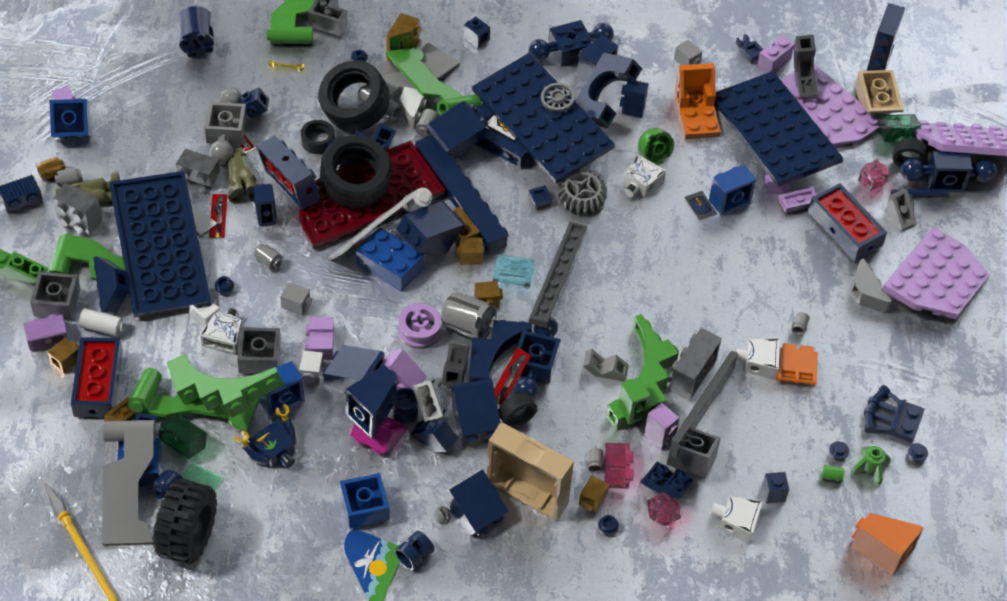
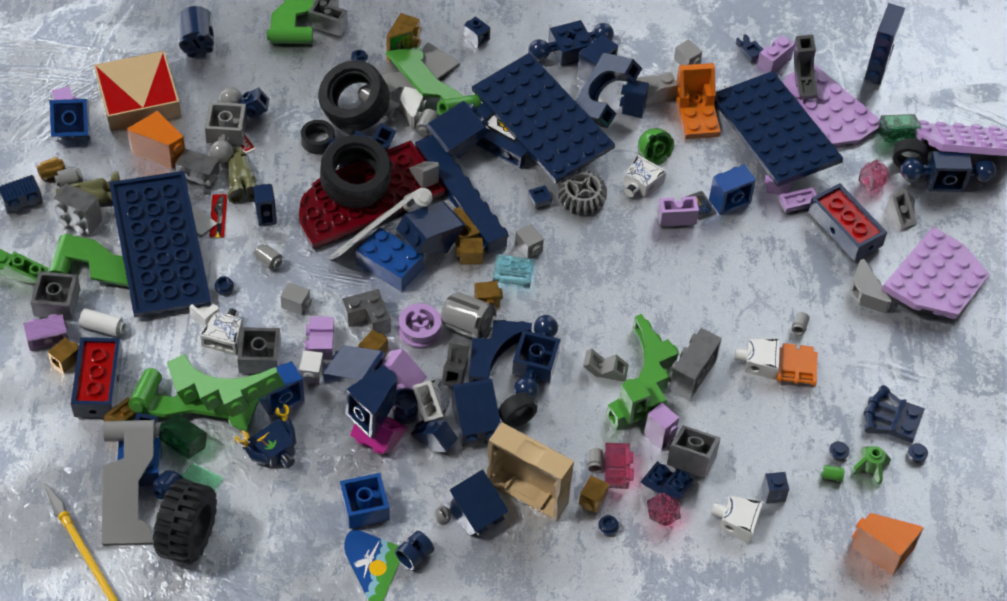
(111, 285): dark blue slope -> none
(136, 89): none -> tan tile
(156, 140): none -> orange slope
(289, 172): dark blue brick -> none
(300, 67): clear yellow hinge -> none
(367, 308): none -> flat silver brick
(375, 341): none -> pearl gold brick
(426, 173): none -> light grey slope
(510, 375): red sticker -> none
(529, 241): none -> light grey brick
(557, 97): light grey wheel -> none
(558, 275): dark grey tile -> none
(661, 87): none -> light grey slope
(678, 212): none -> lavender brick
(703, 404): dark grey tile -> none
(878, 91): tan slope -> none
(922, 192): dark blue piece -> none

